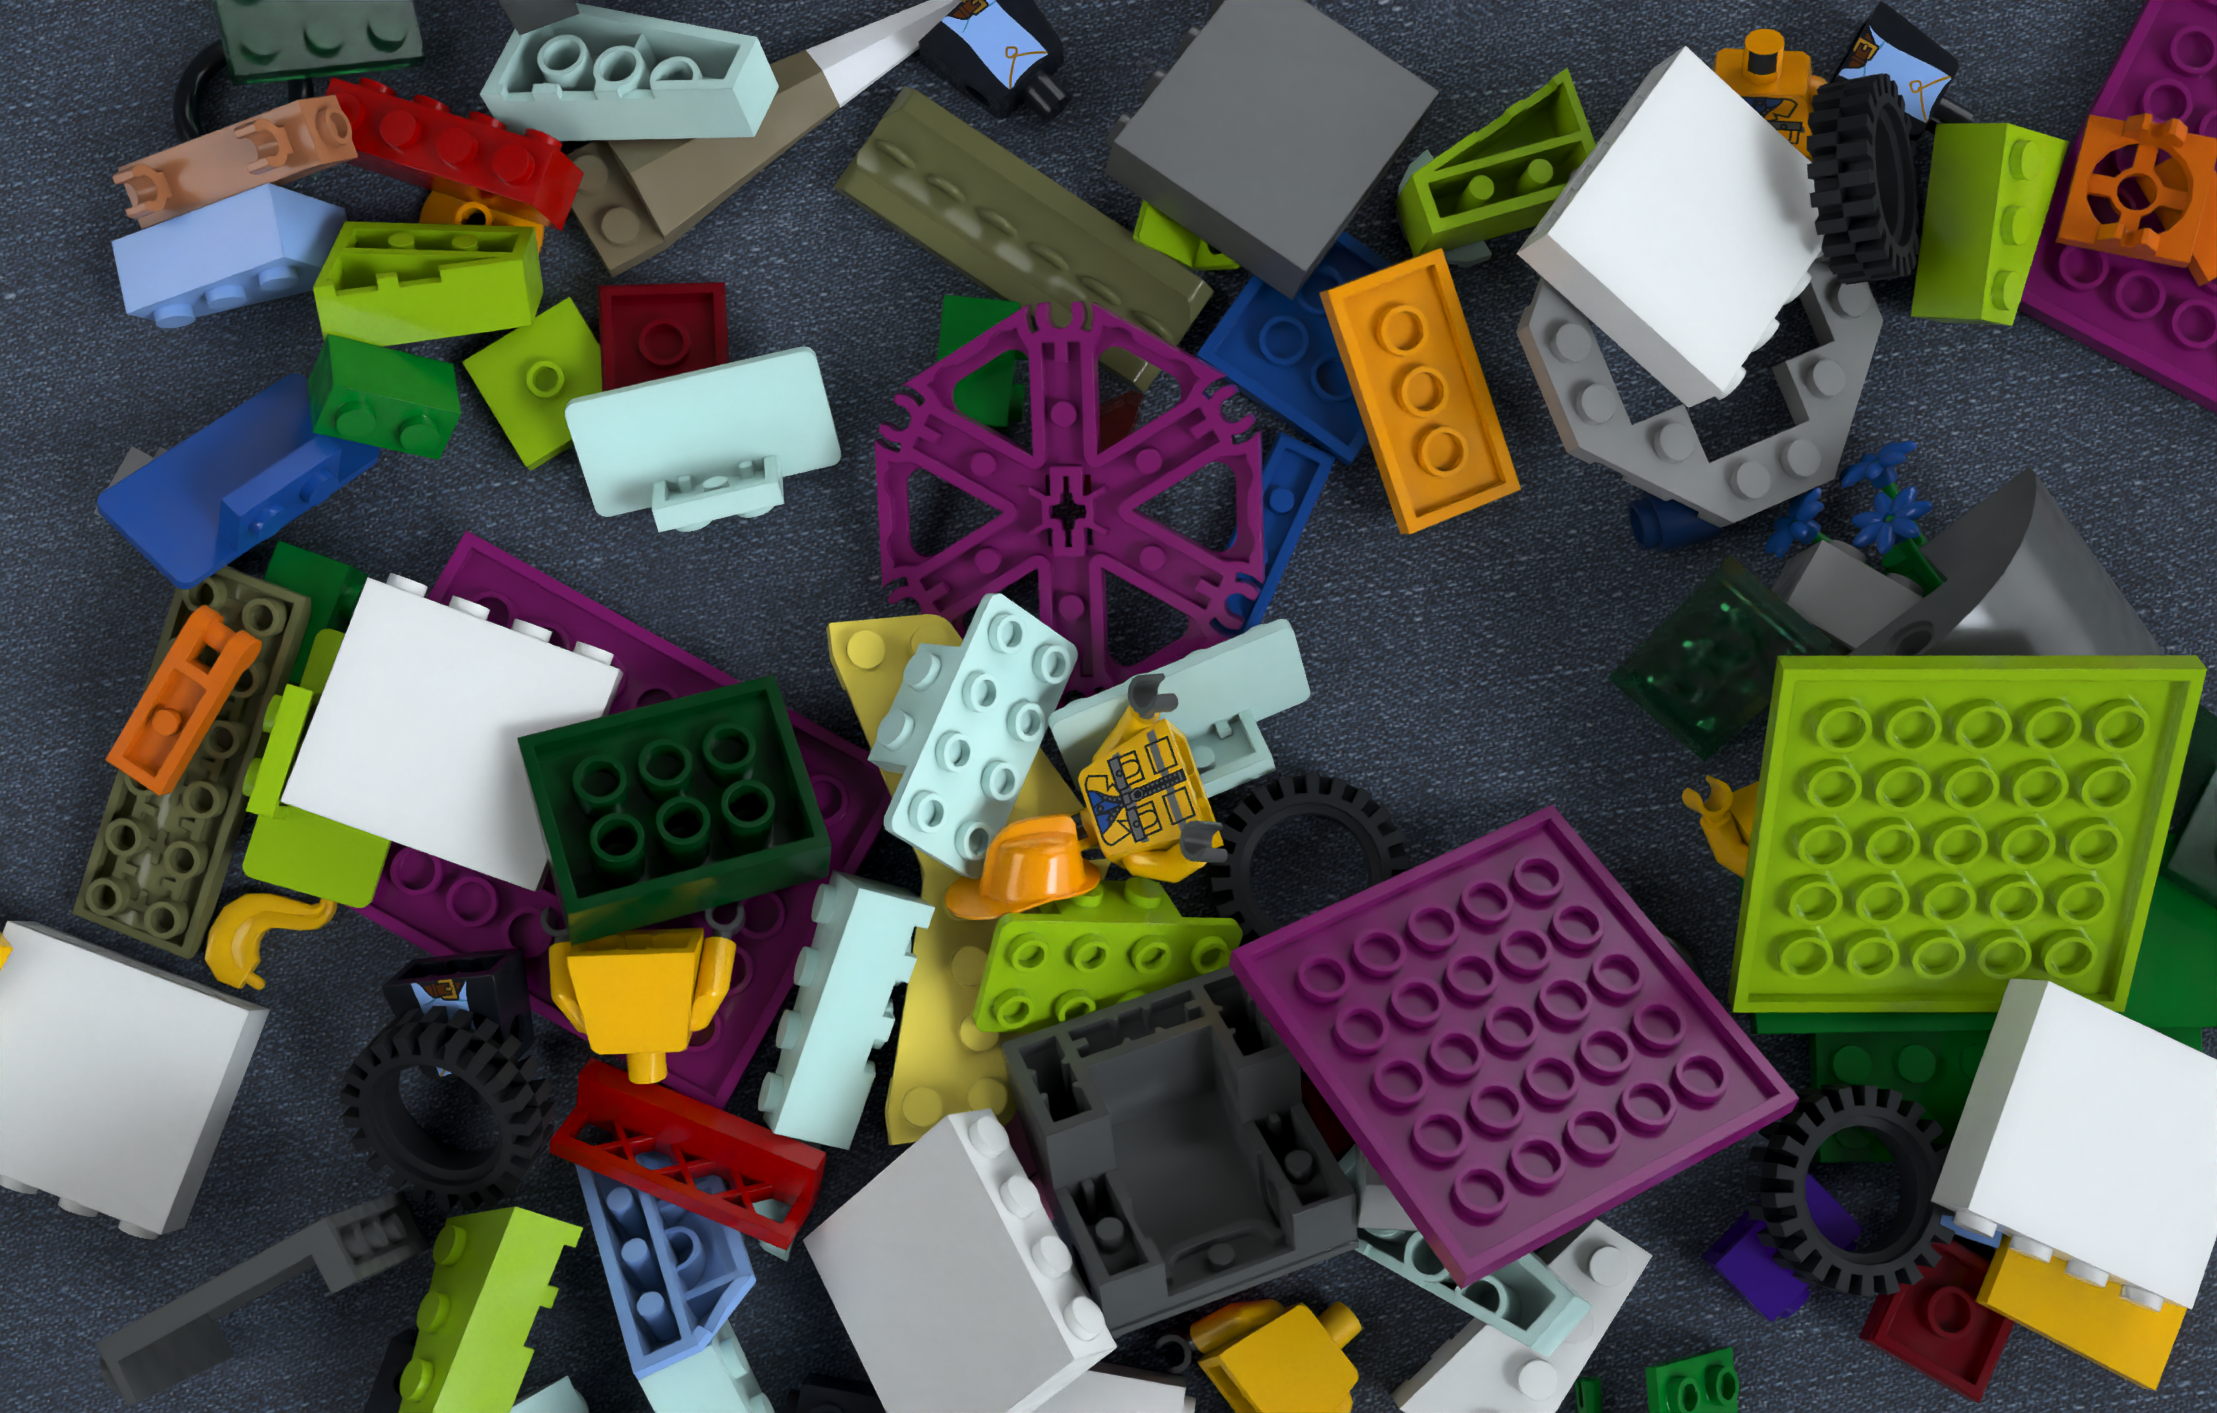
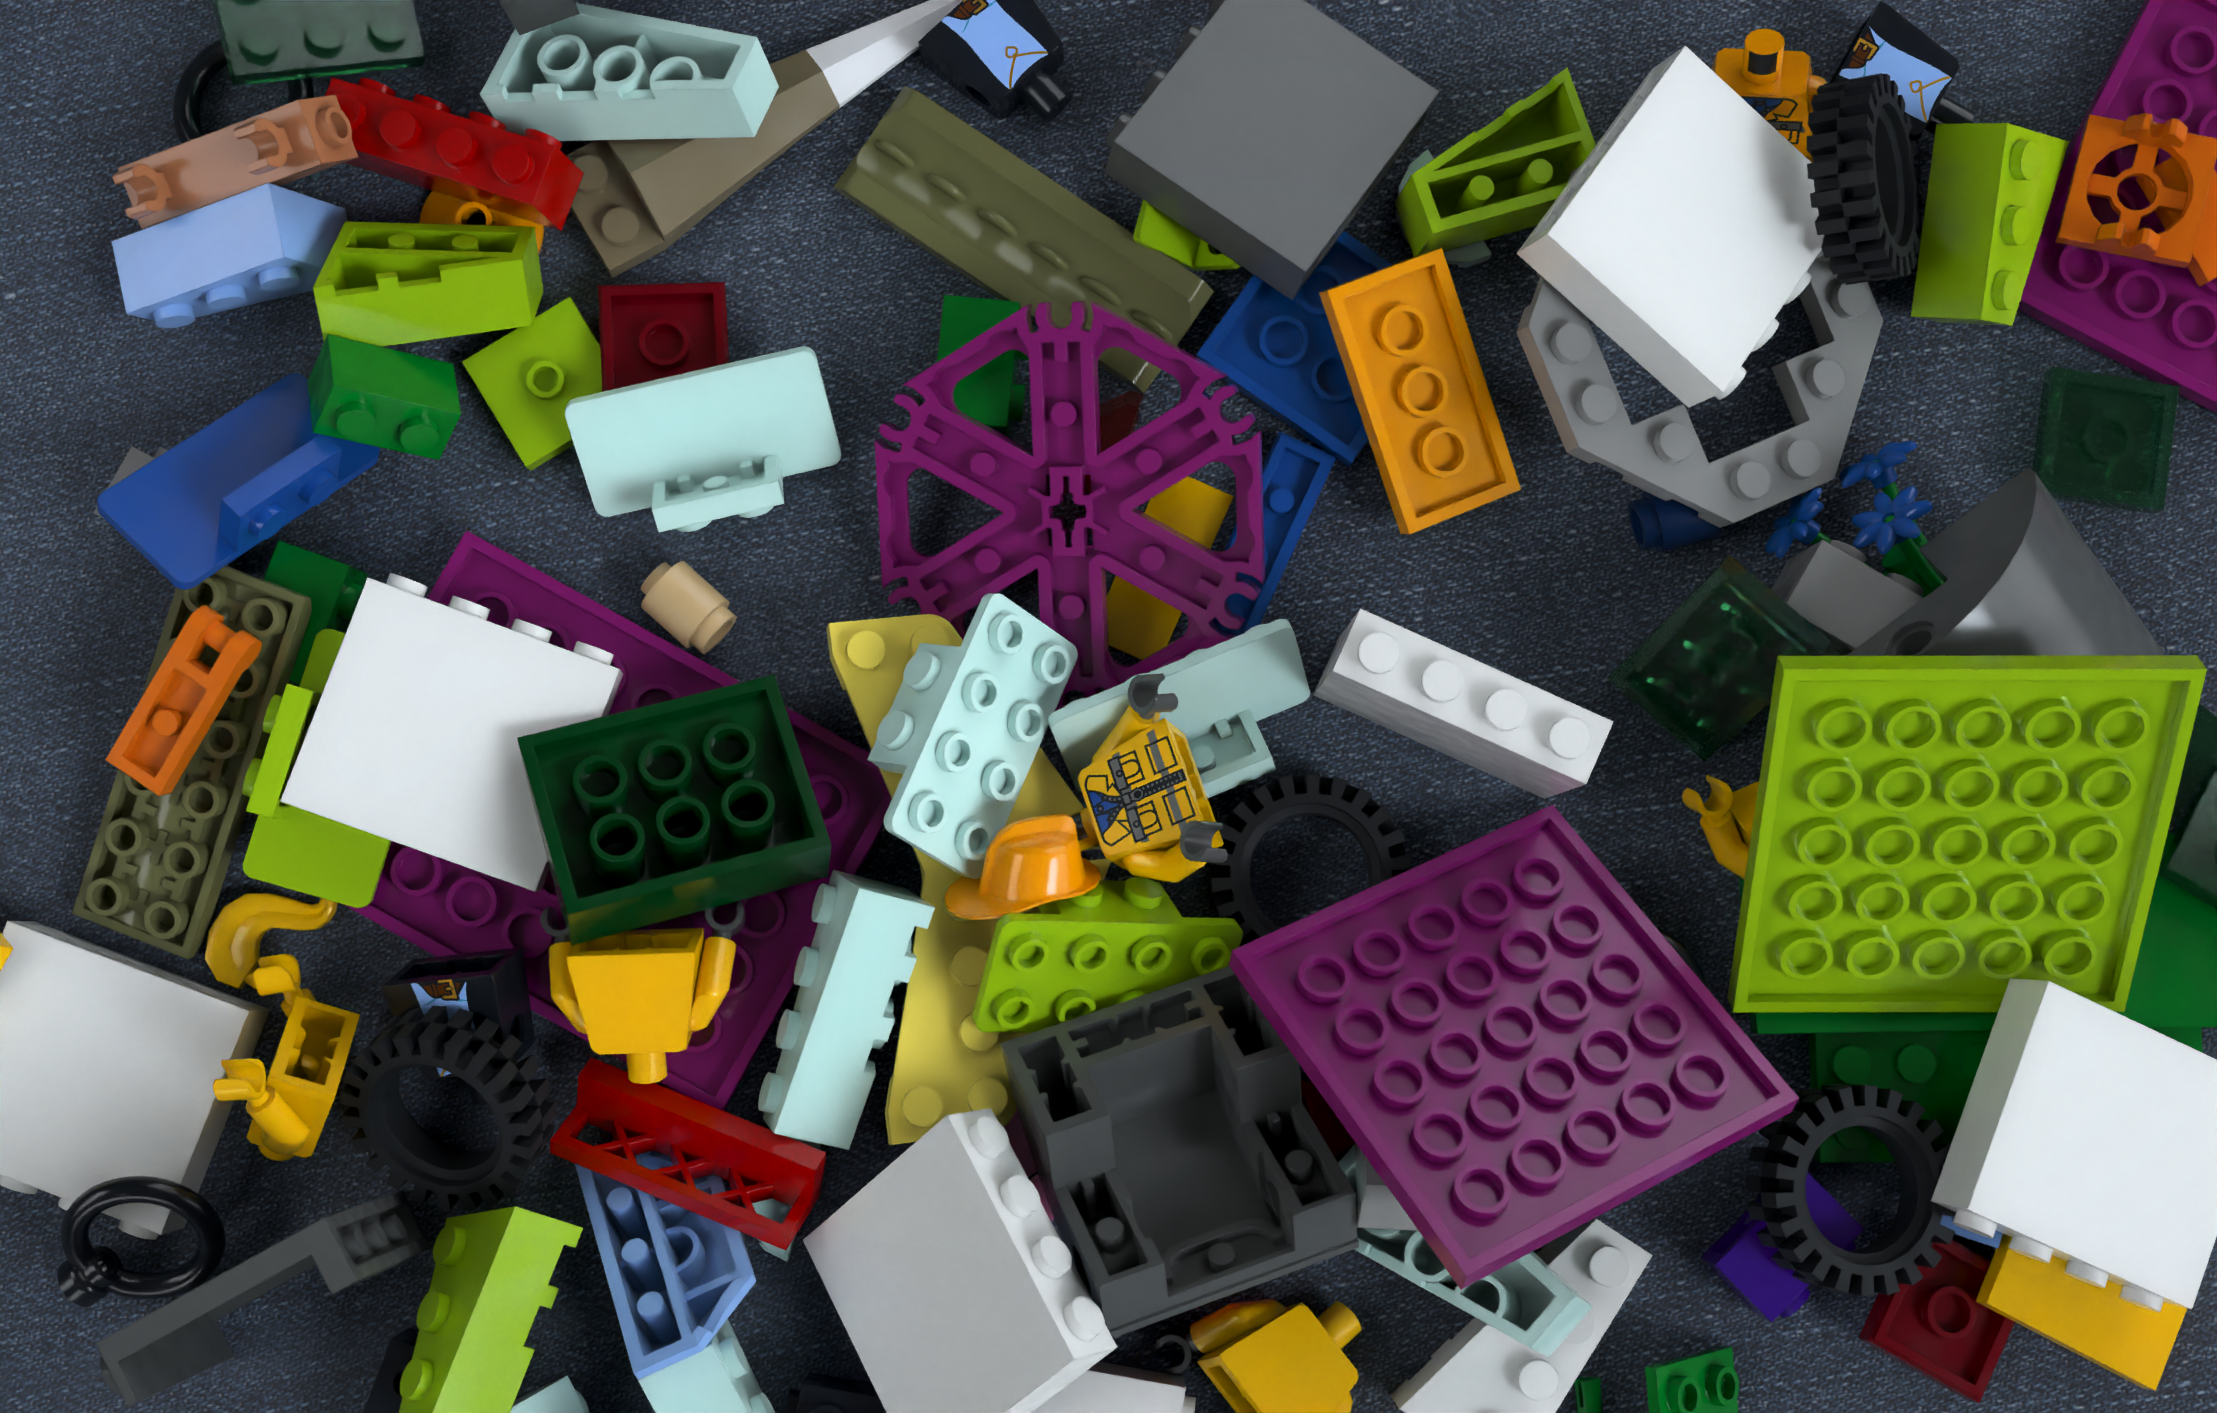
(97, 1271): none -> black piece
(304, 1073): none -> yellow torso
(687, 606): none -> tan brick
(1137, 619): none -> yellow sticker
(1462, 707): none -> white brick
(2105, 439): none -> clear green plate

